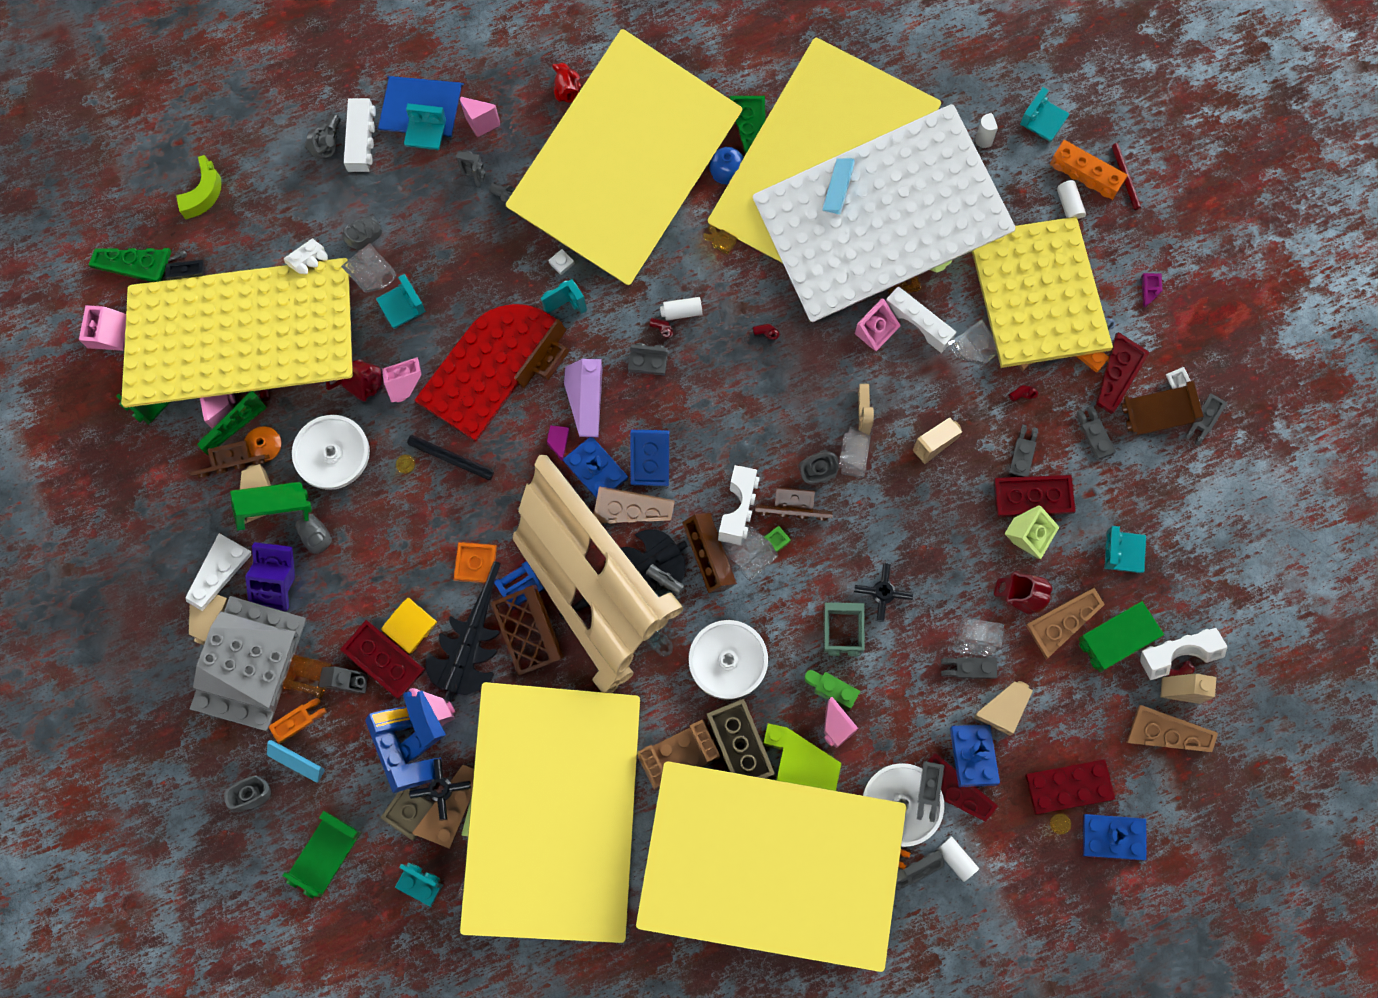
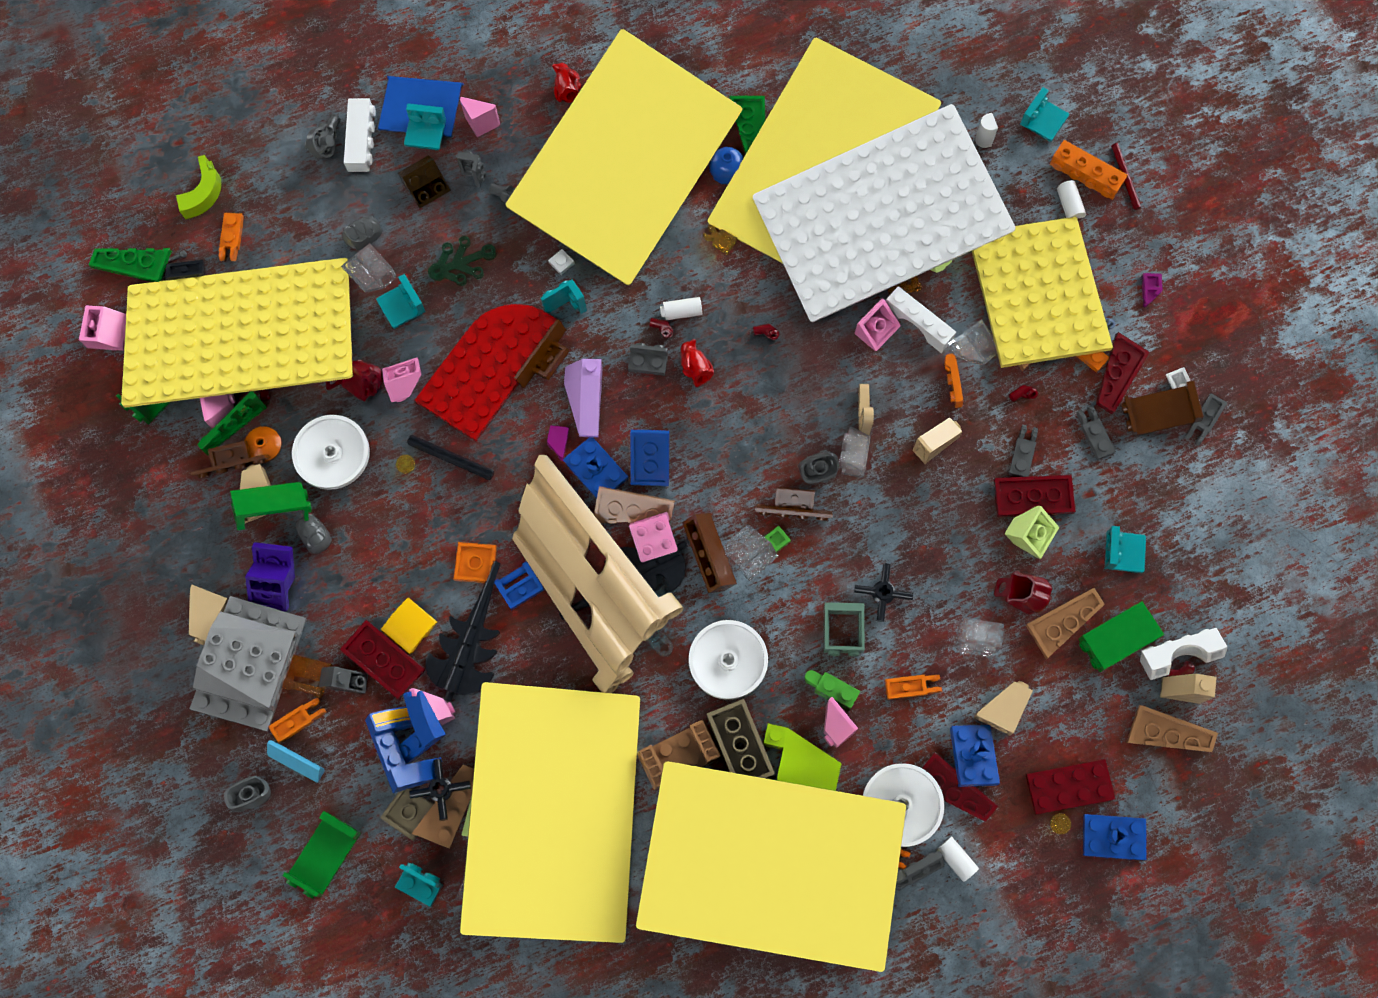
(218, 568): white wing -> none
(231, 235): none -> orange hinge
(305, 256): white plate -> none
(424, 181): none -> dark brown slope
(460, 263): none -> clear green plant
(540, 619): reddish brown fence -> none
(653, 537): none -> bright pink bracket
(665, 579): dark grey pin -> none
(695, 363): none -> red animal
(733, 524): white arch -> none
(838, 185): medium azure slope -> none
(910, 686): none -> orange hinge
(930, 789): dark grey hinge -> none
(954, 380): none -> orange hinge
(971, 668): dark grey hinge -> none

